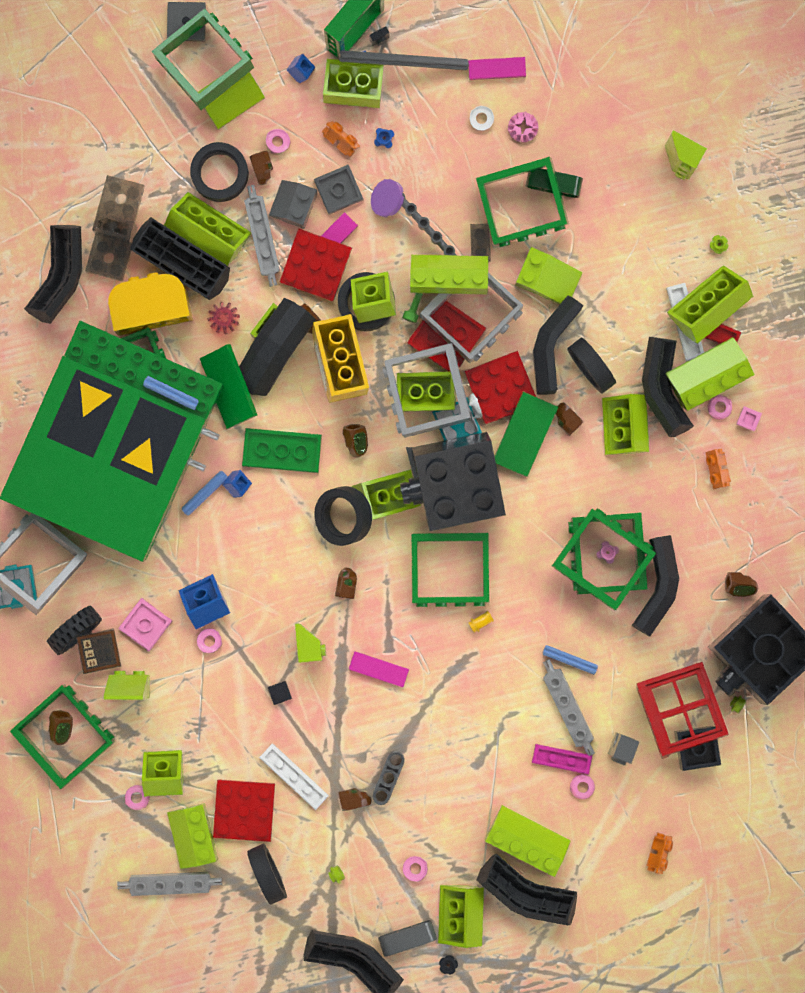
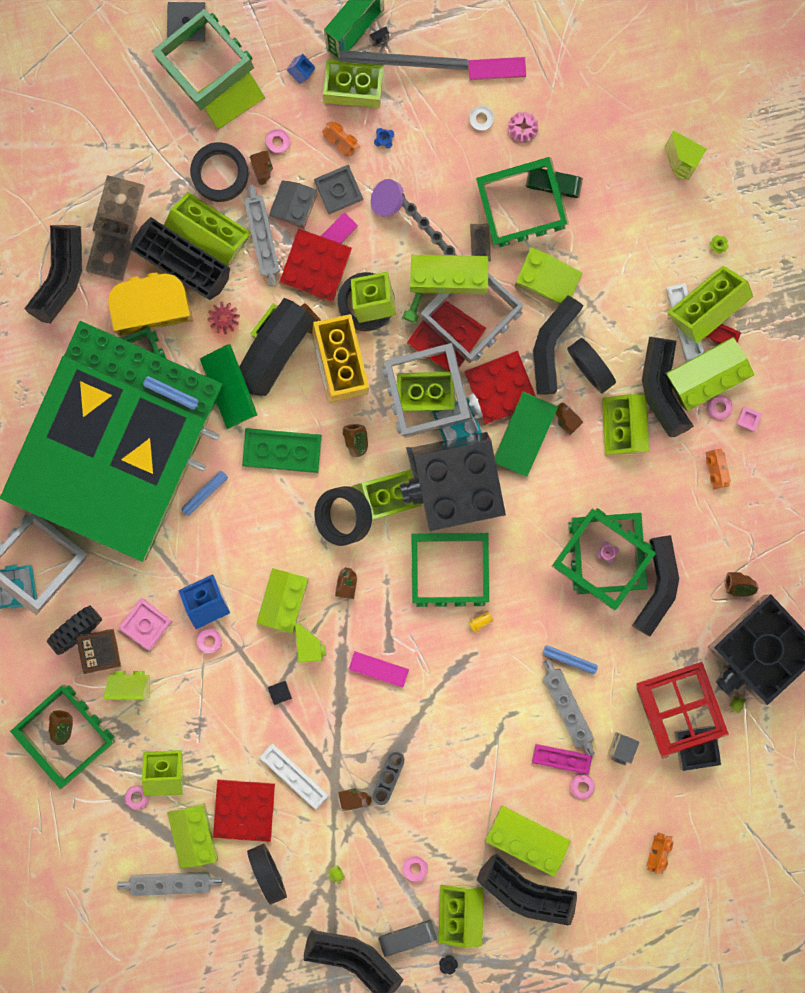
(237, 483): blue slope -> none
(282, 600): none -> lime slope

